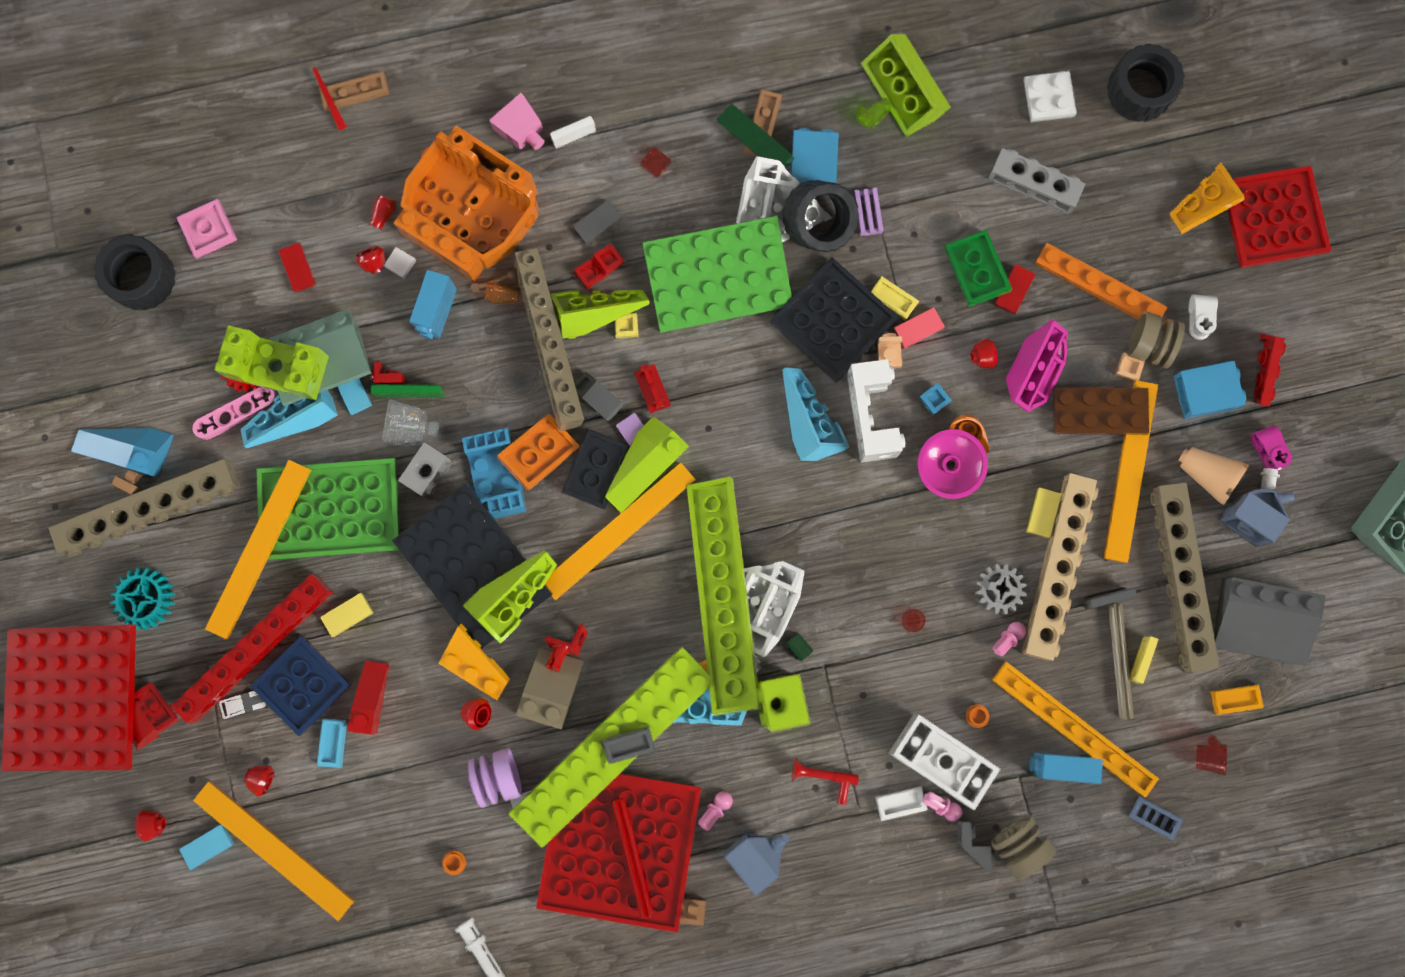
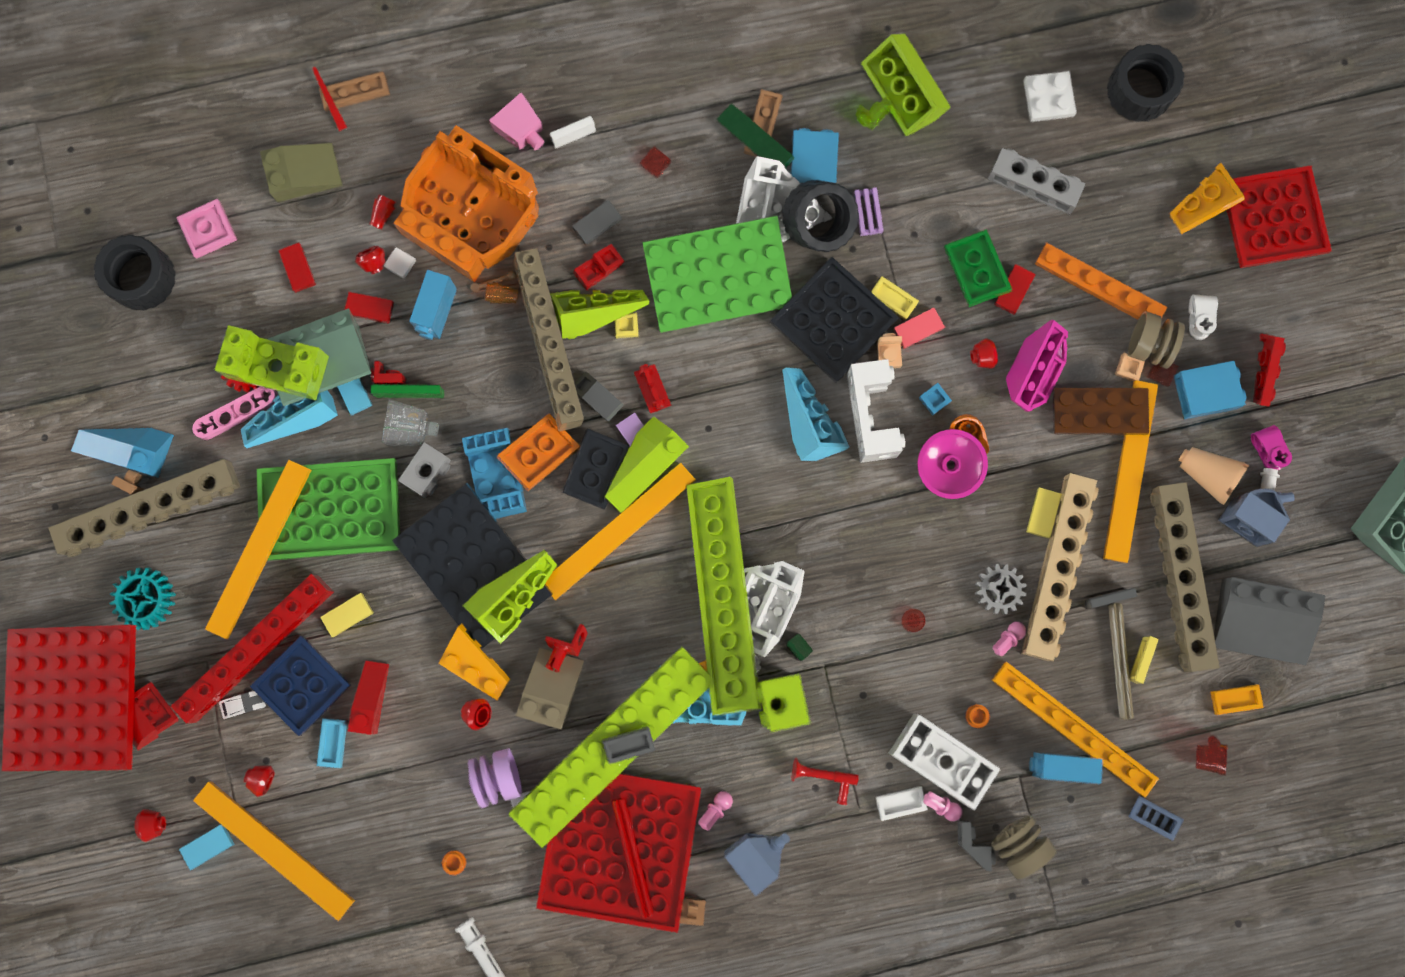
(300, 170): none -> olive slope
(370, 307): none -> red tile
(1162, 375): none -> clear red tile

